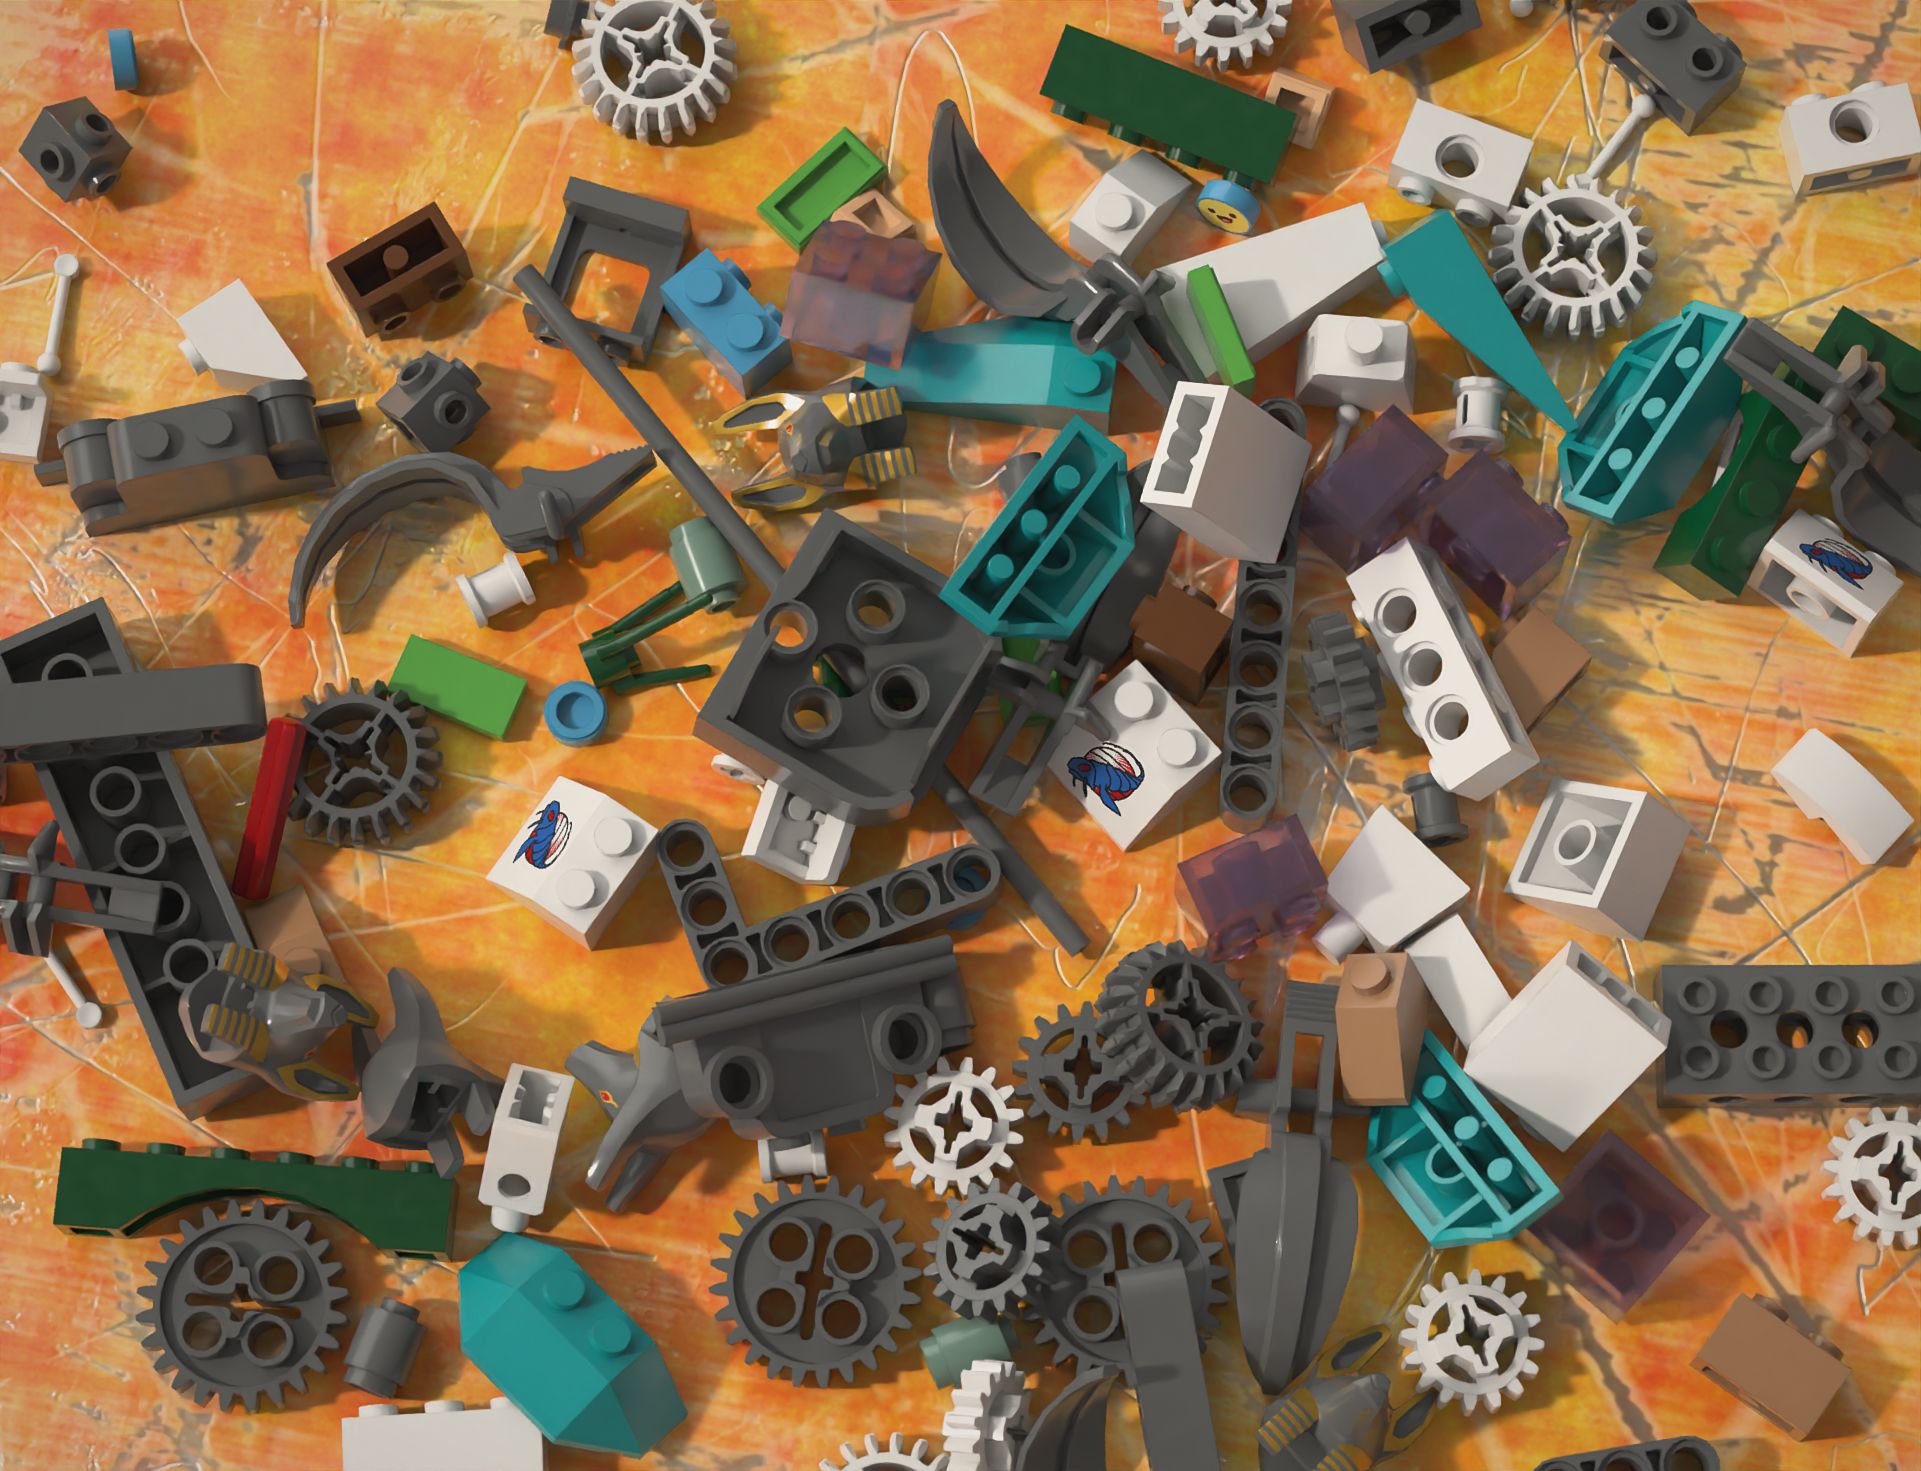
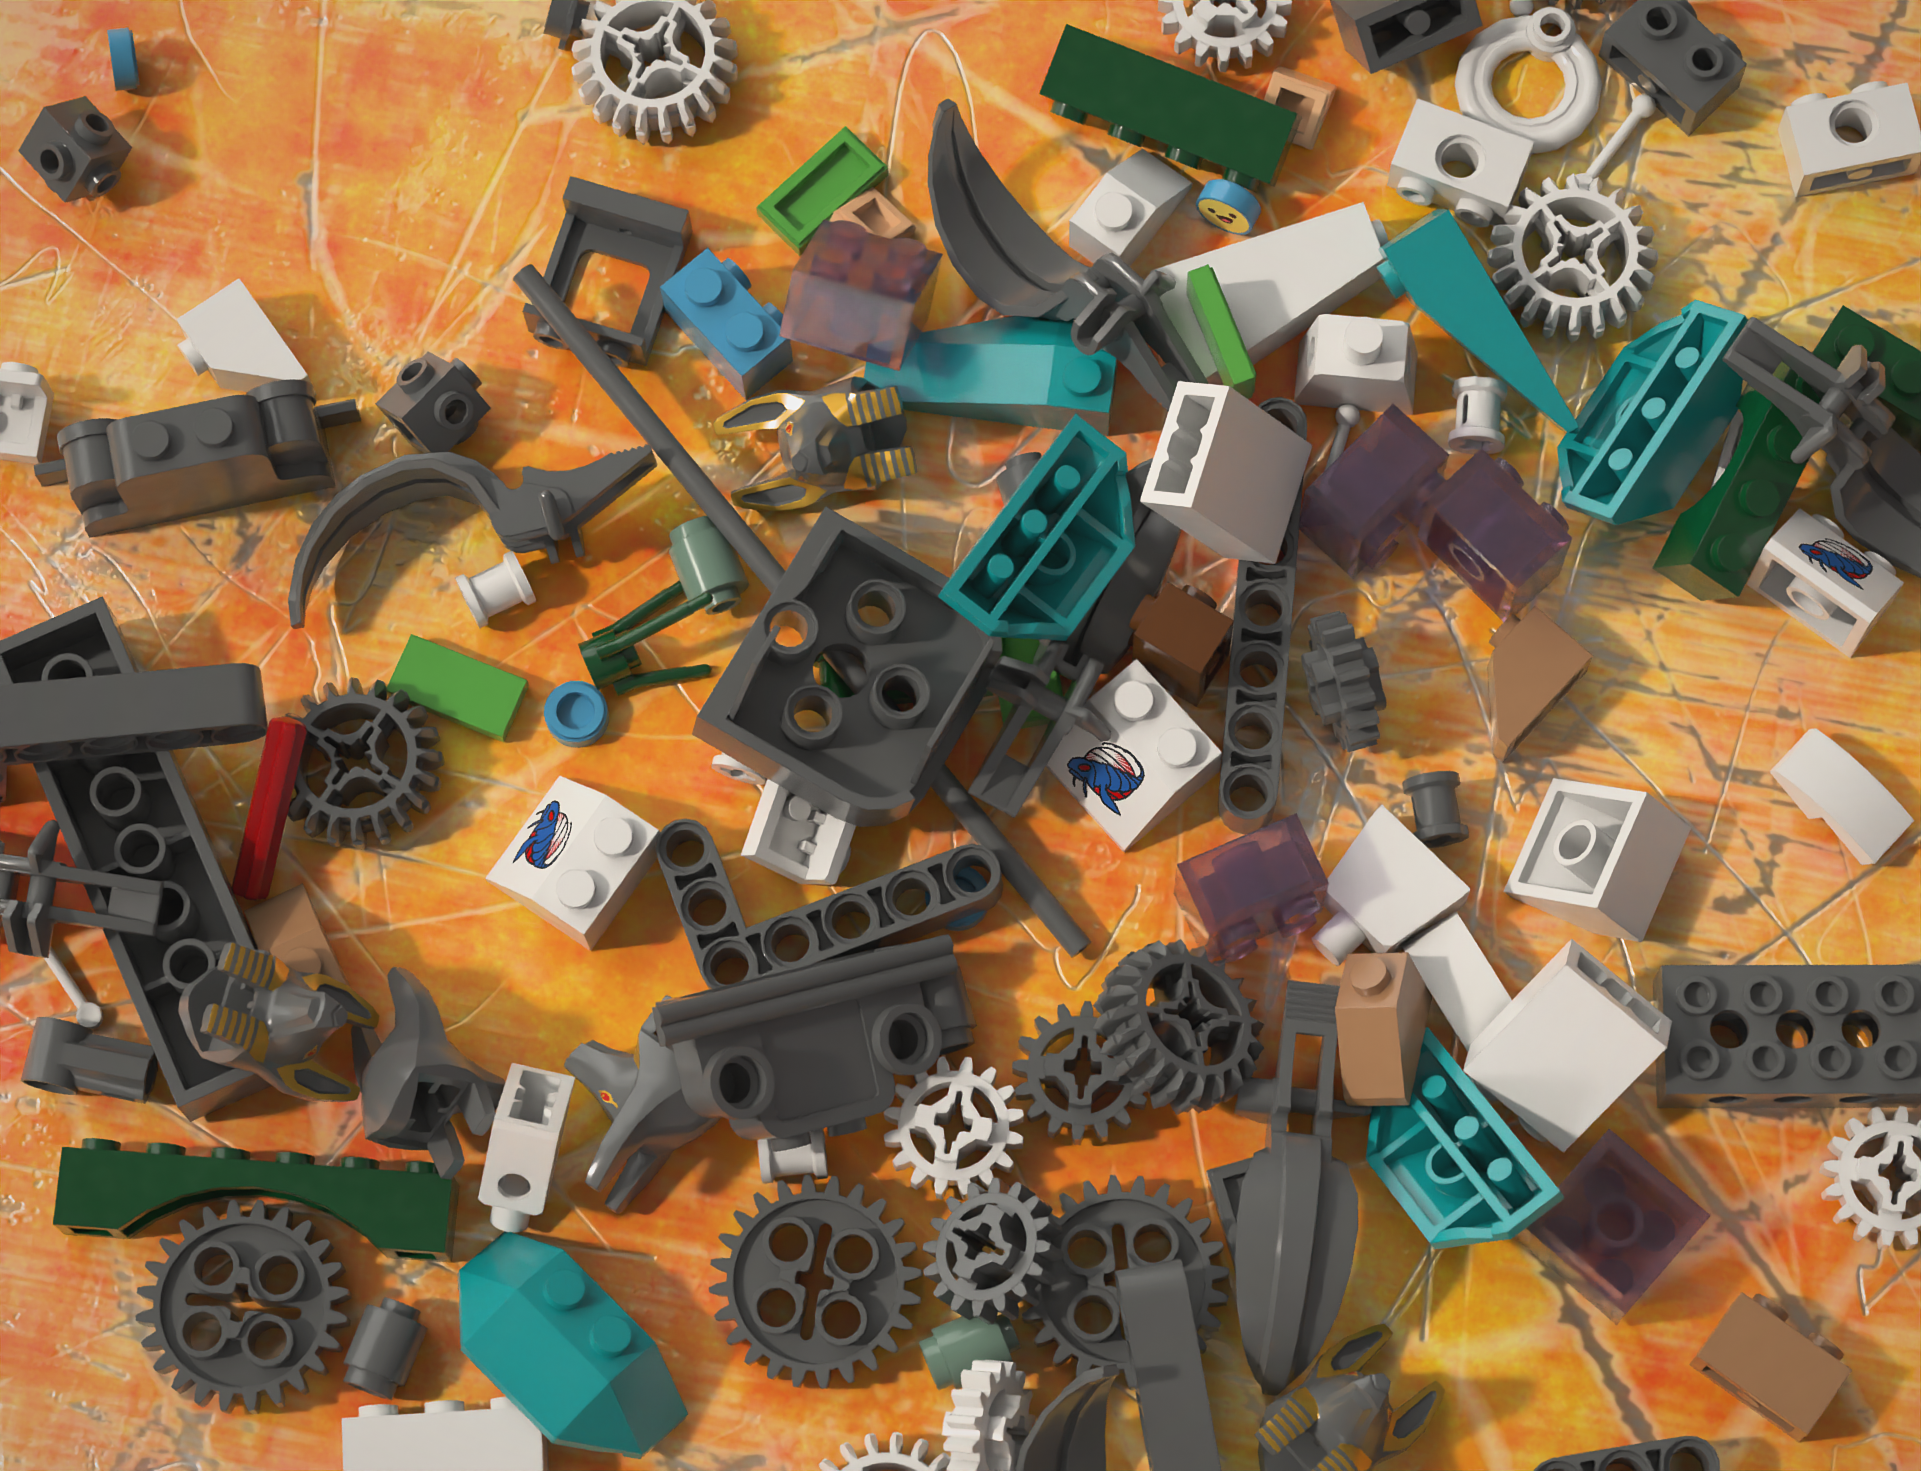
(67, 269): white hinge -> none
(71, 1059): none -> dark grey piece
(401, 271): reddish brown brick -> none
(1495, 741): white brick -> none
(1496, 1331): white gear -> none
(1524, 34): none -> white piece

